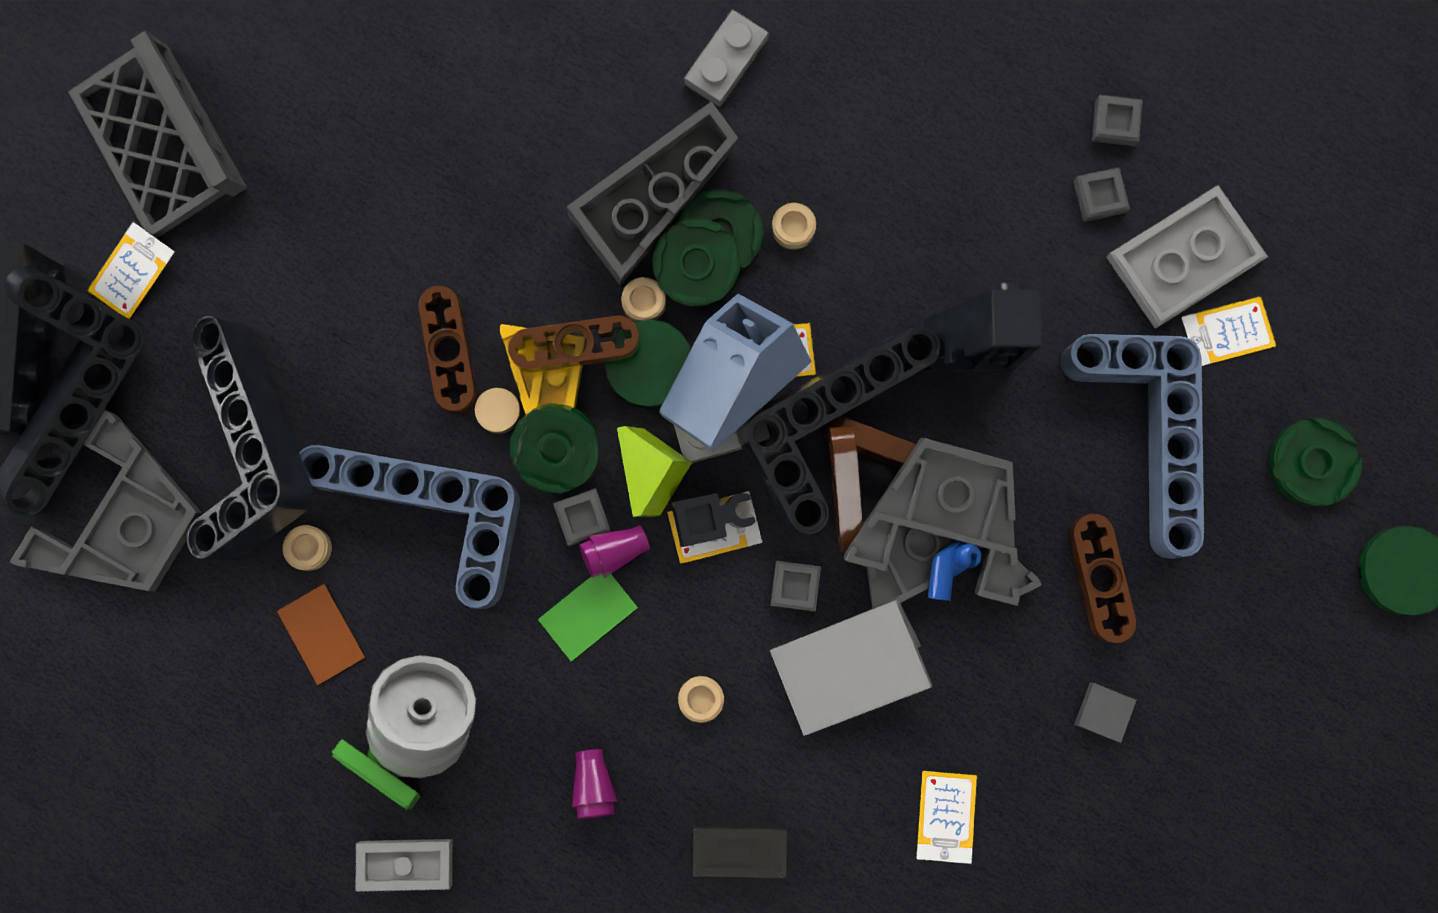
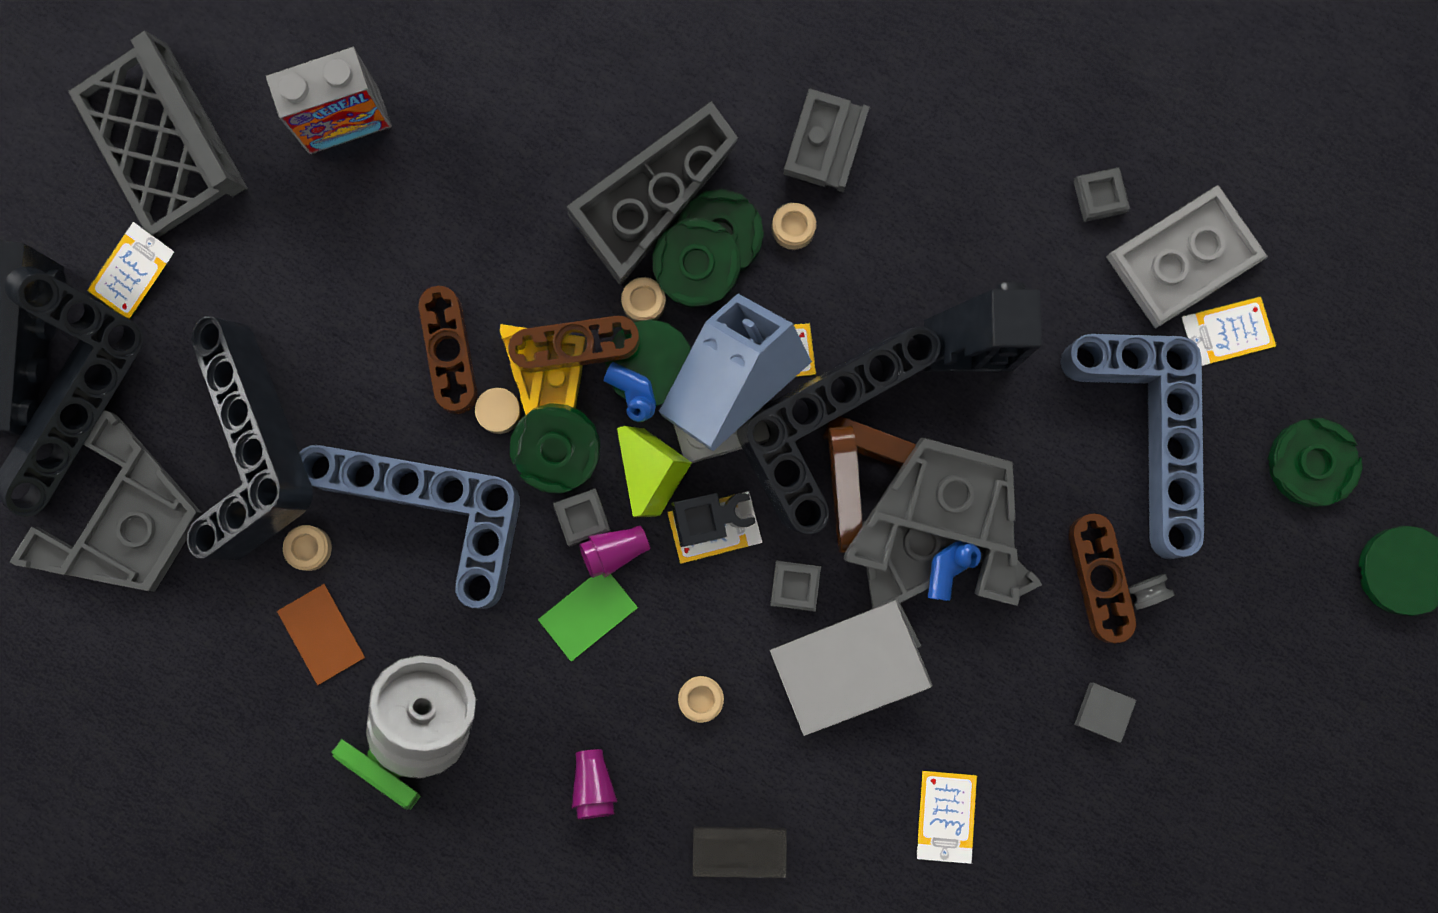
(328, 100): none -> light grey brick
(404, 865): light grey plate -> none
(637, 391): none -> blue arm
(726, 58): light grey plate -> none
(826, 140): none -> dark grey plate
(1117, 120): dark grey tile -> none
(1150, 591): none -> dark grey bush

